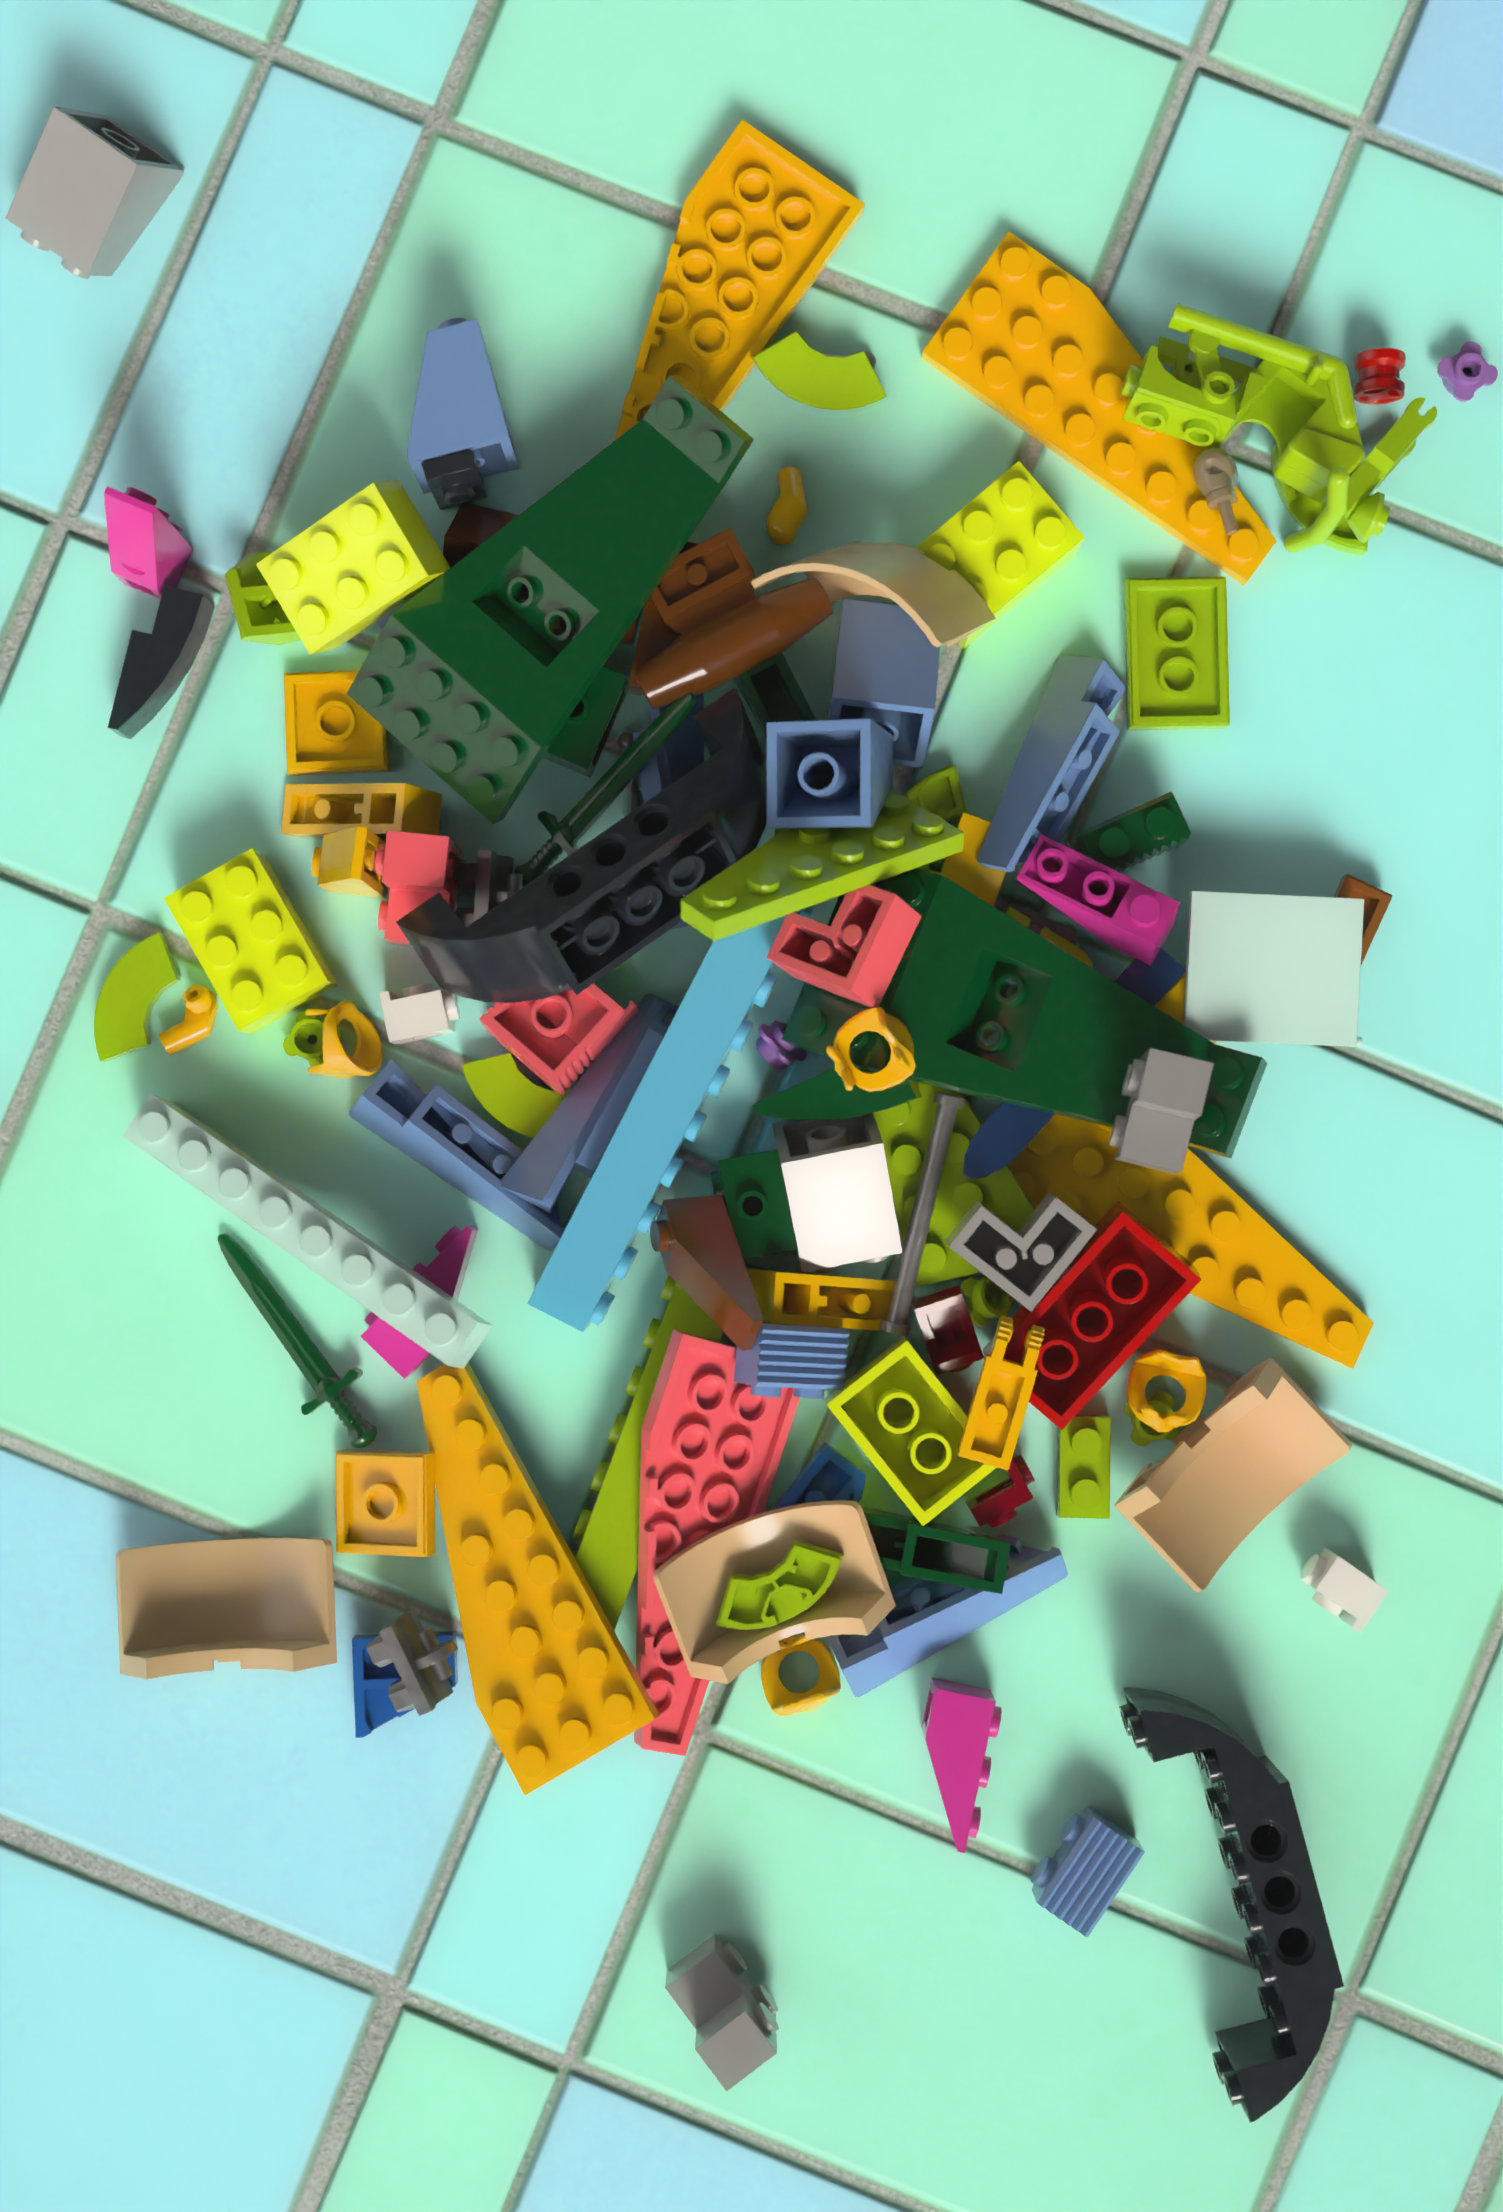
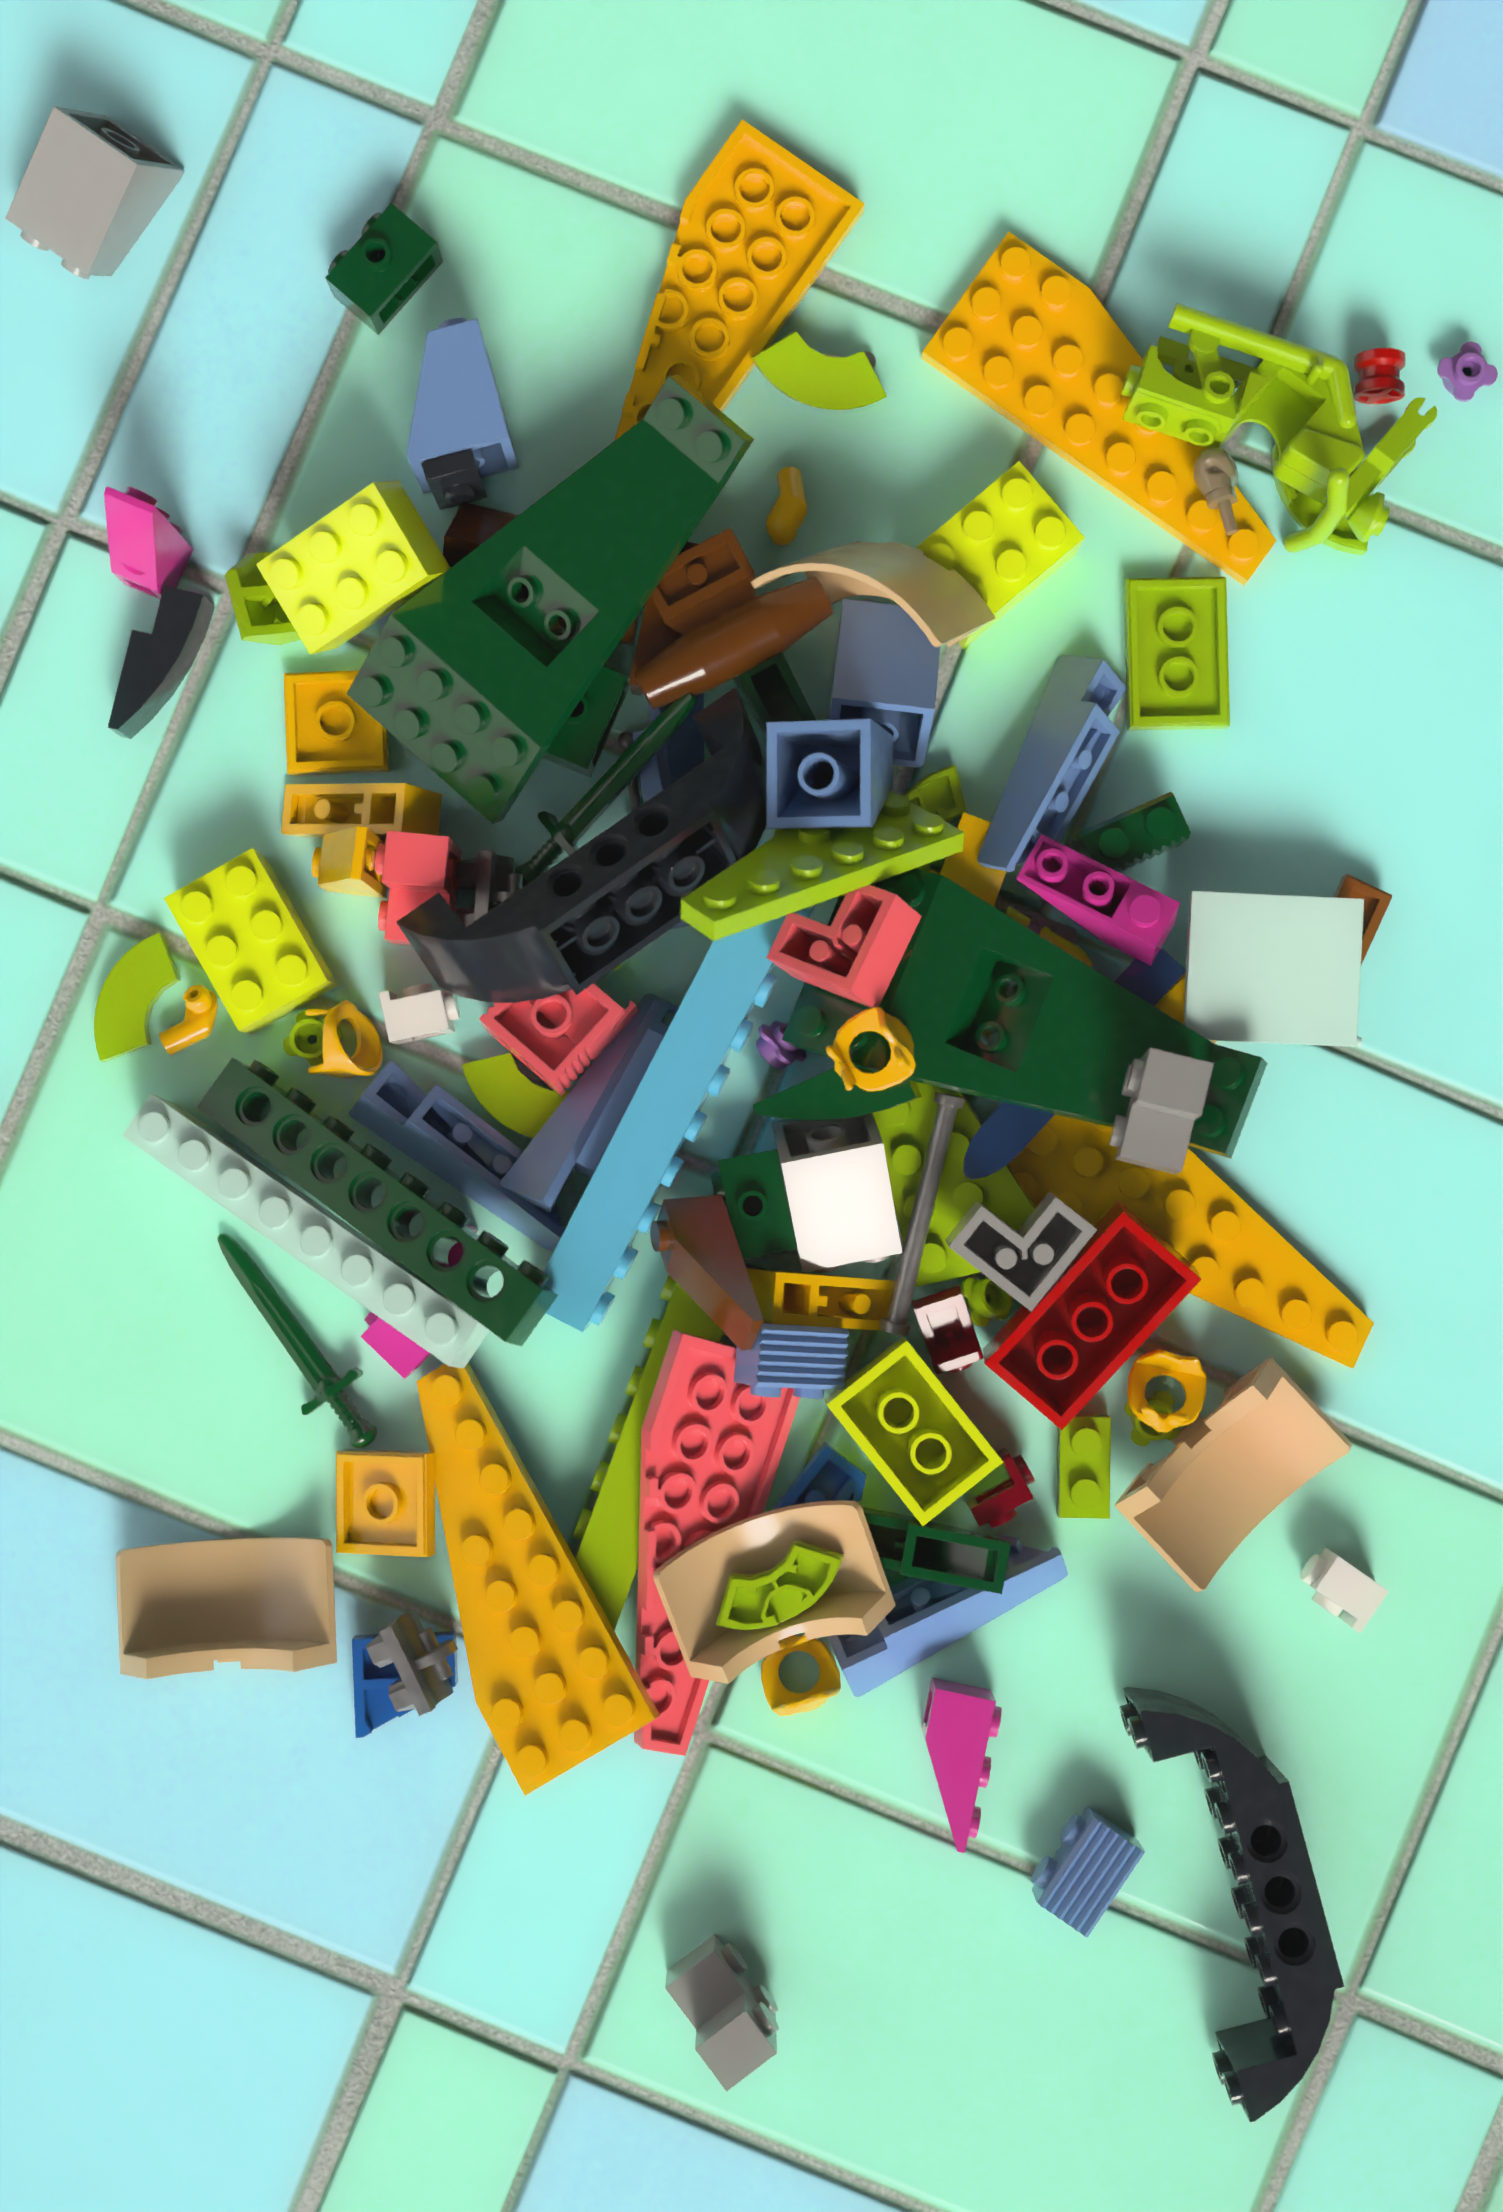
(236, 1105): none -> dark green brick
(383, 268): none -> dark green brick
(1000, 1399): yellow hinge -> none

